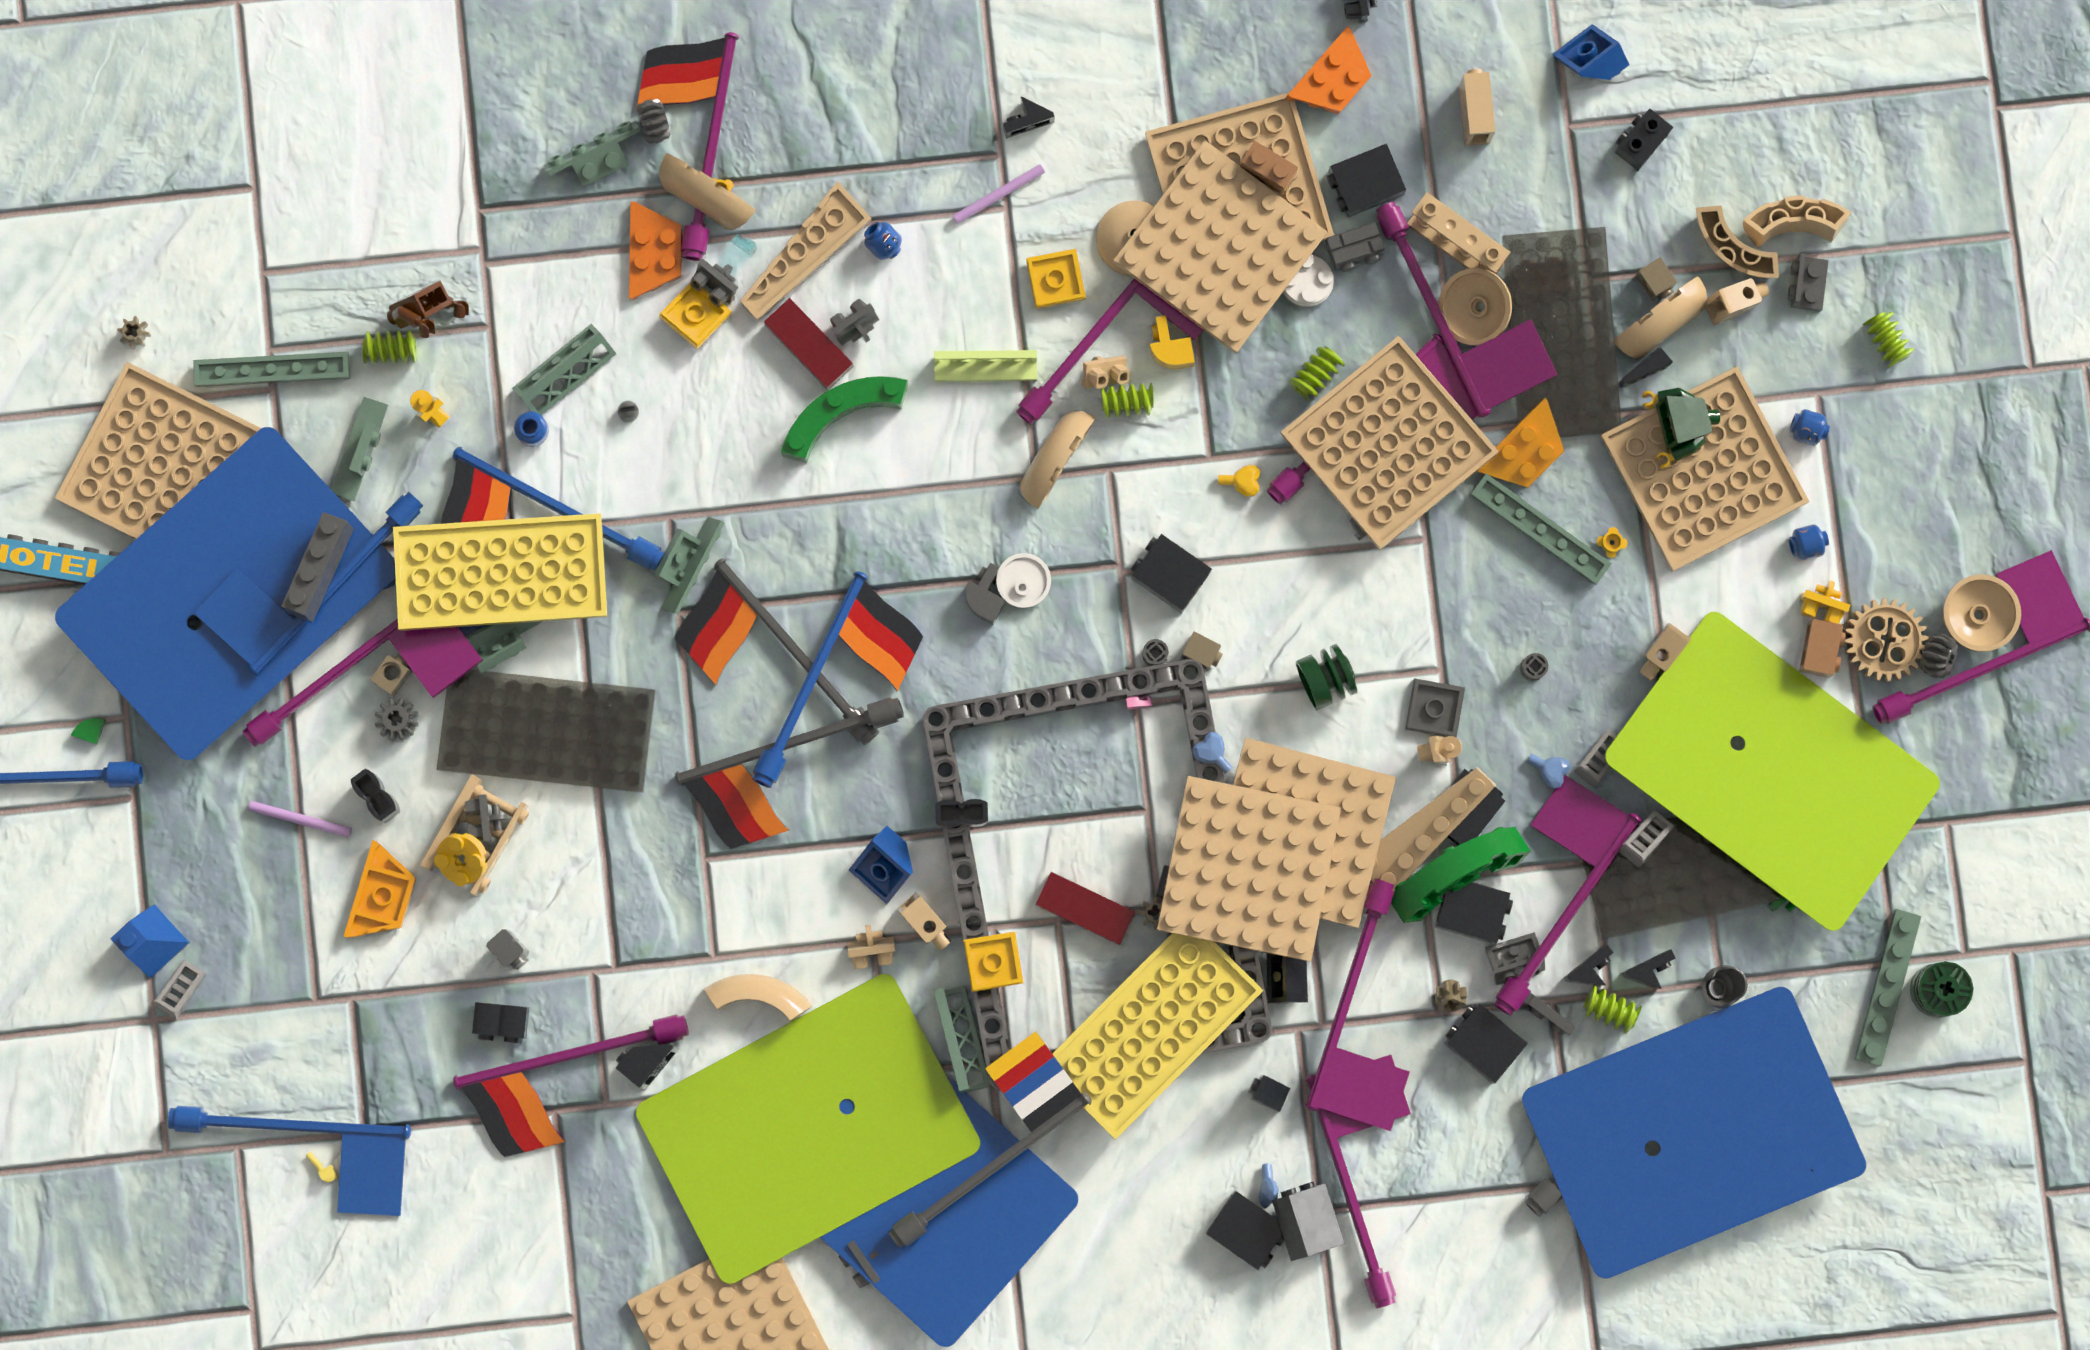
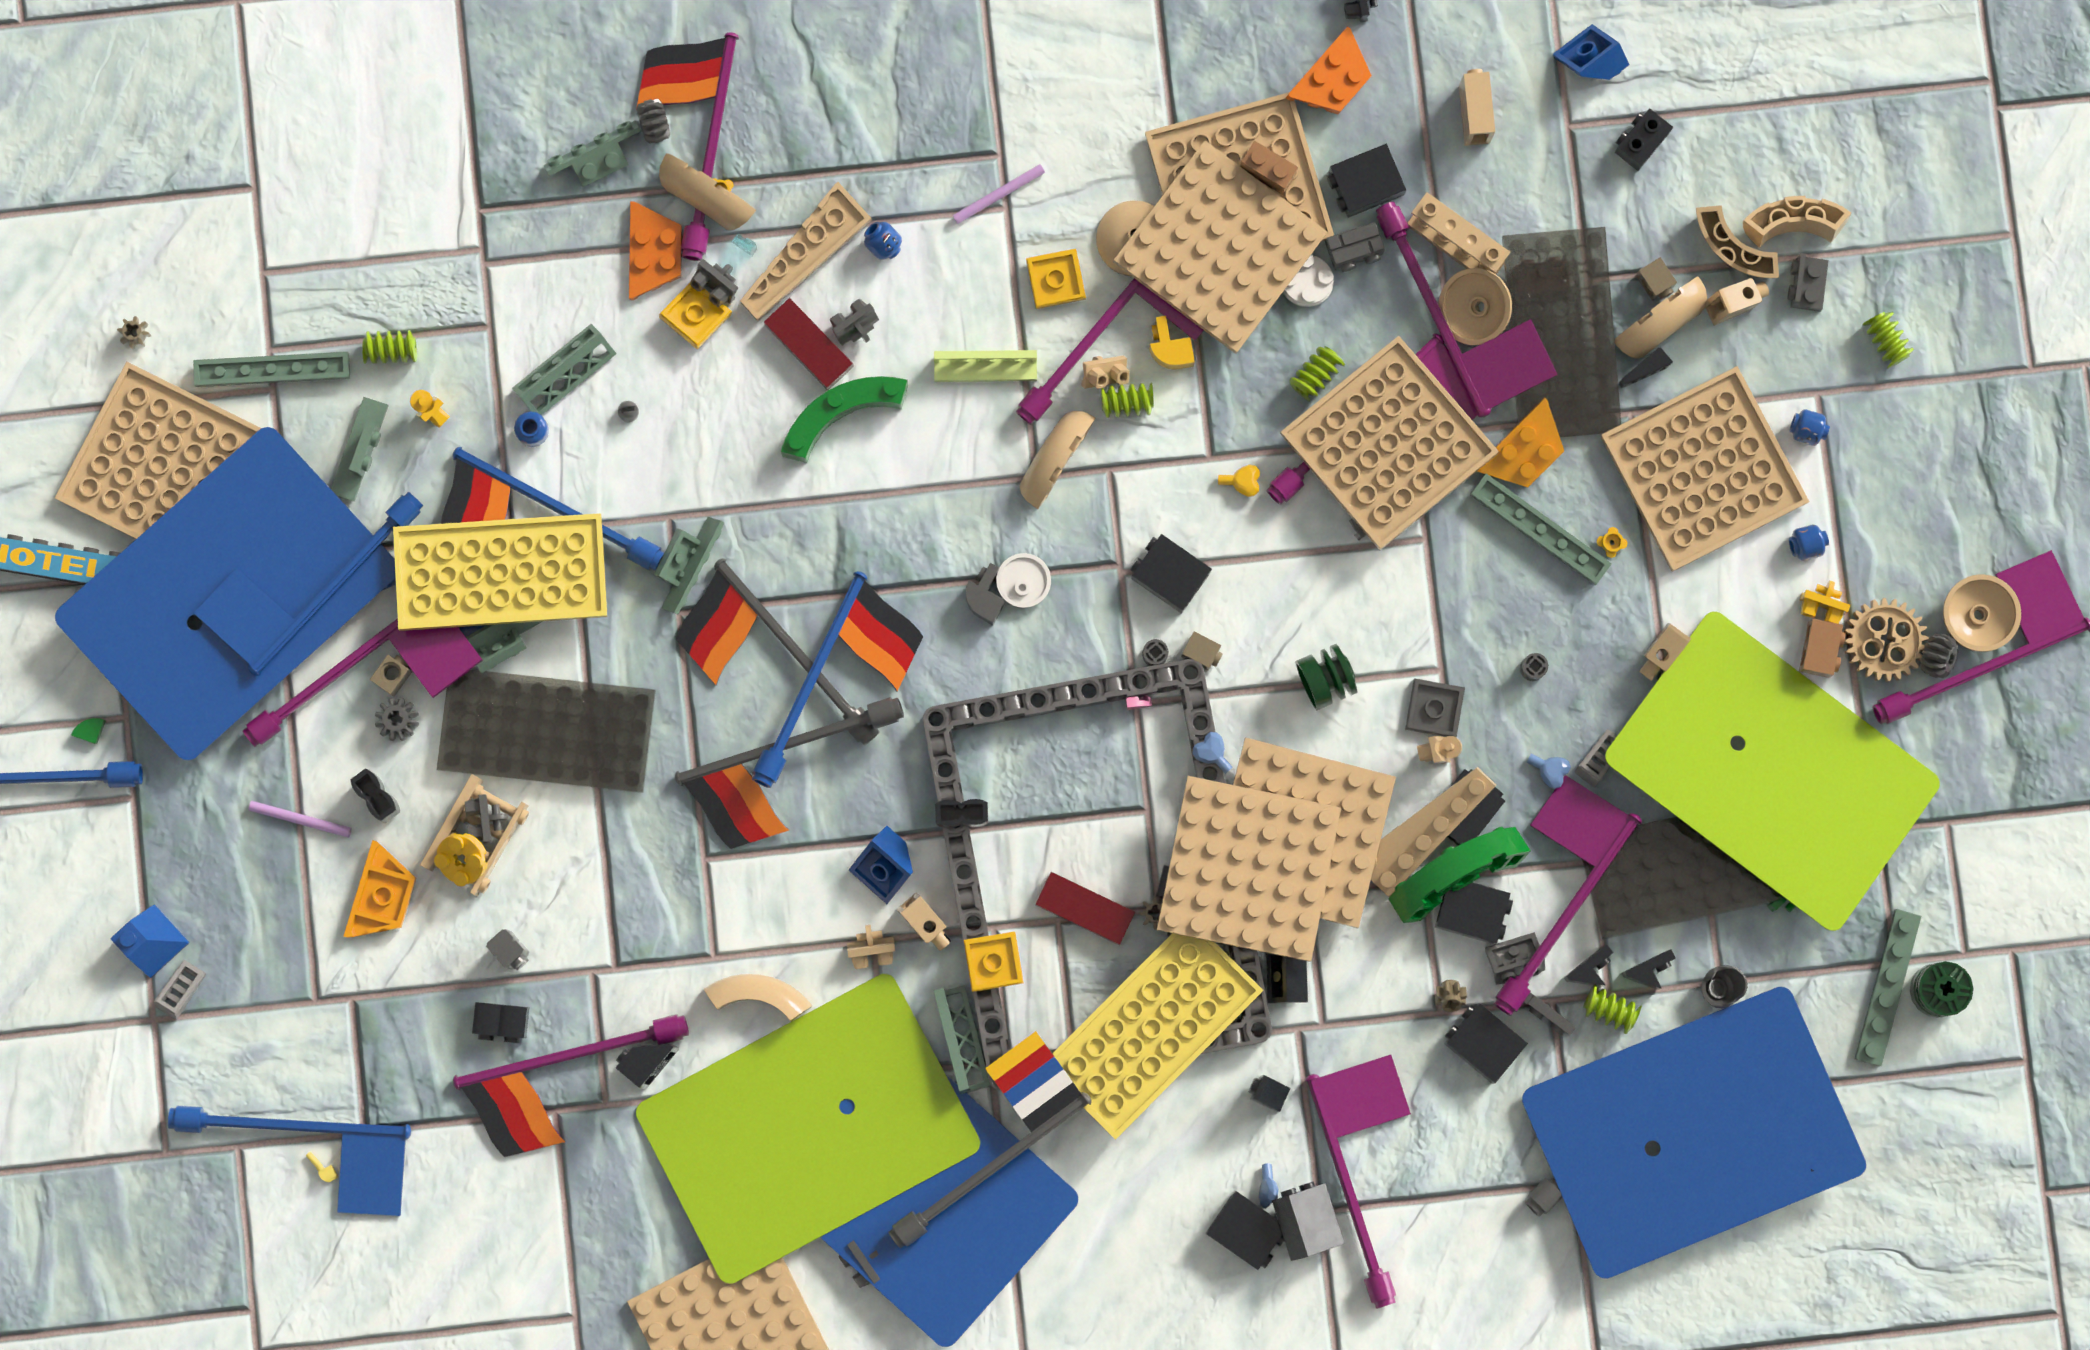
(317, 567): dark grey brick -> none
(421, 304): reddish brown torso -> none
(1034, 118): black slope -> none
(1348, 1081): magenta flag -> none
(1635, 850): light grey slope -> none
(1682, 420): torso -> none

